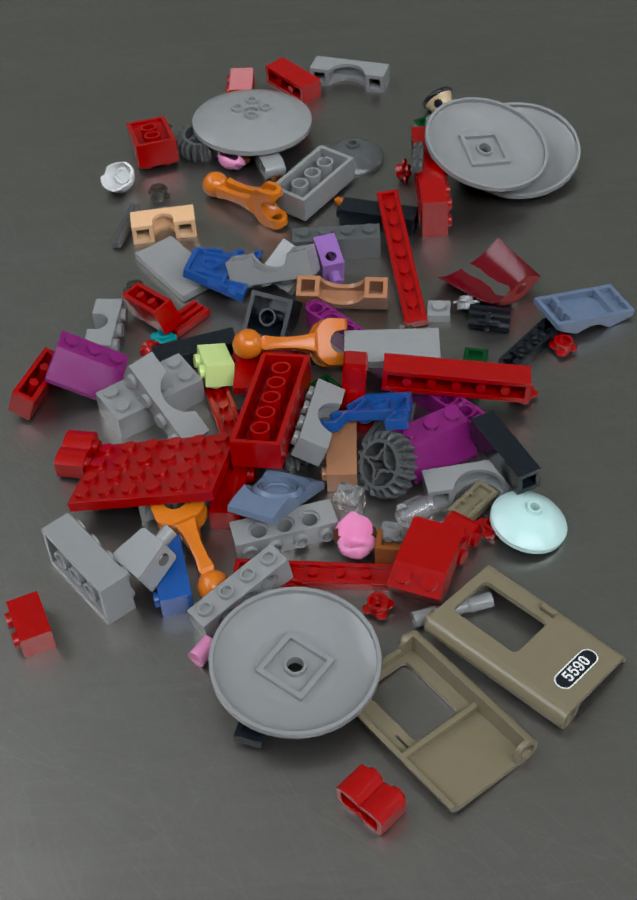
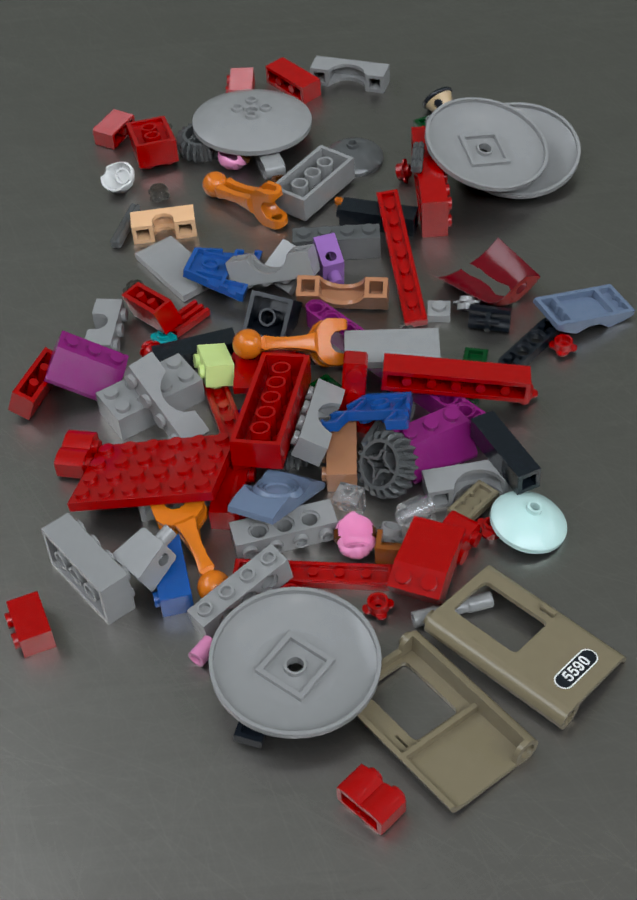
(112, 129): none -> red brick

